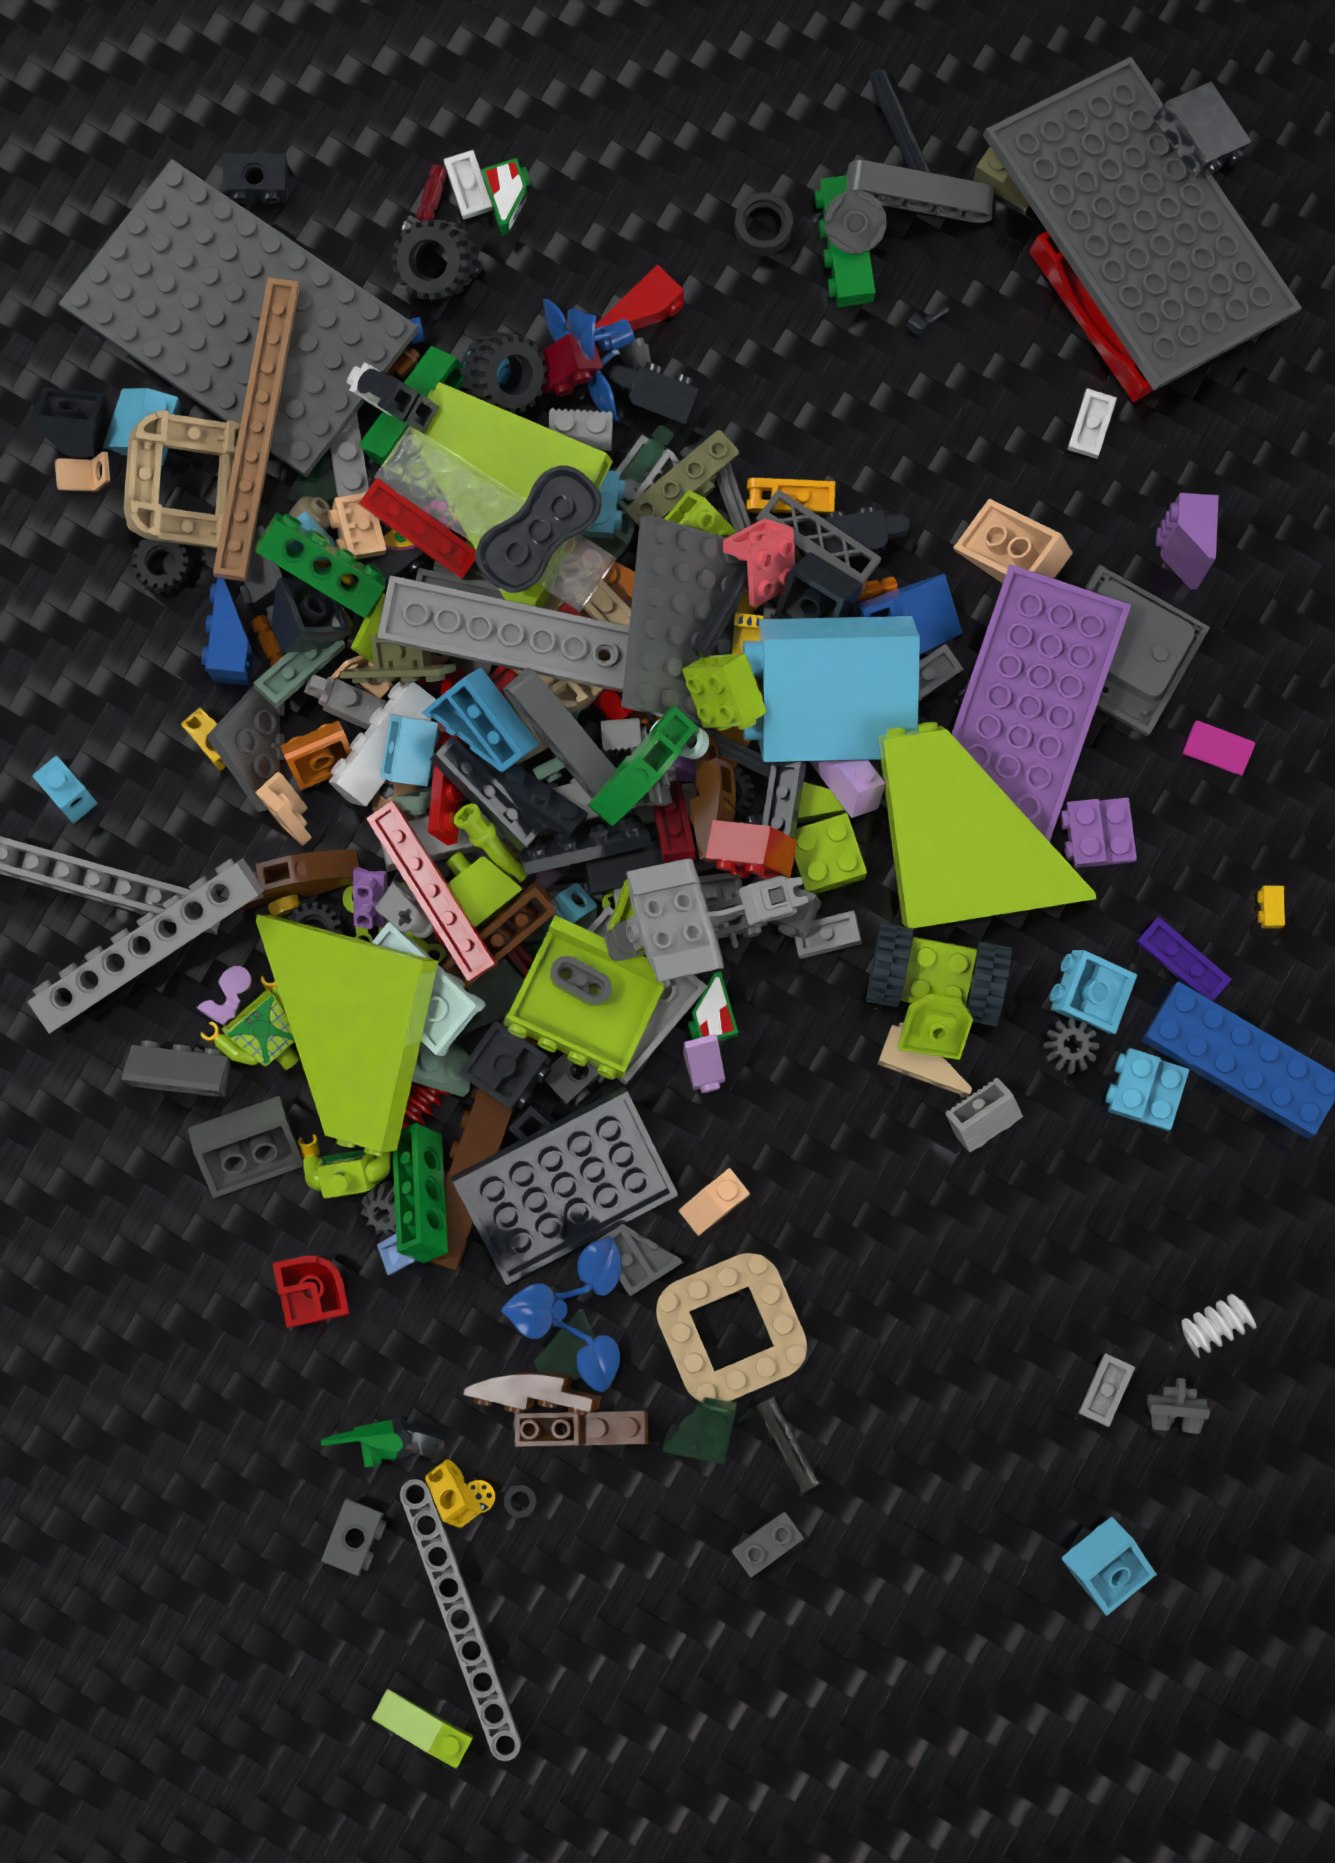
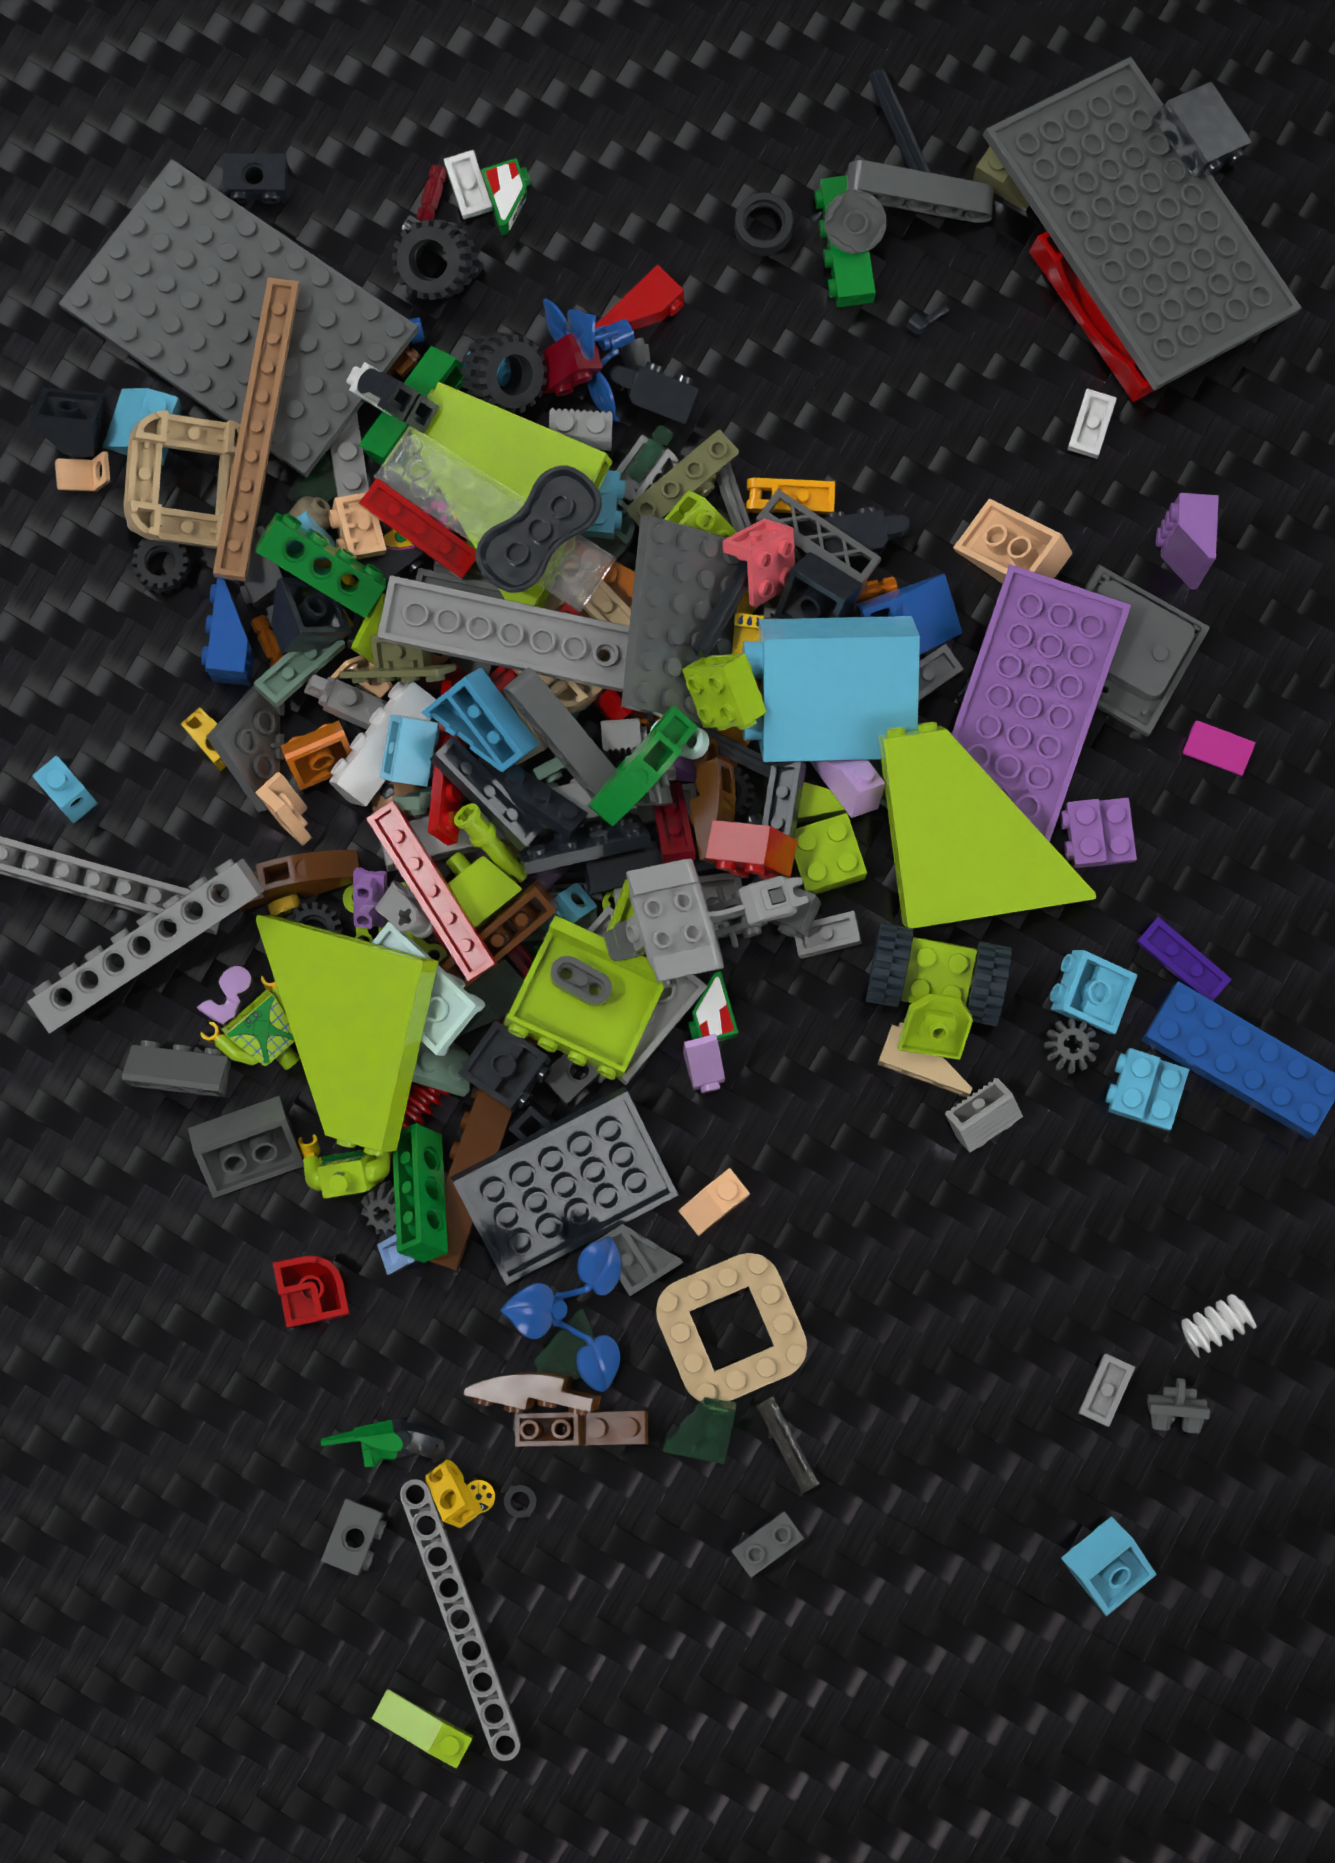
(1271, 907): yellow piece -> none

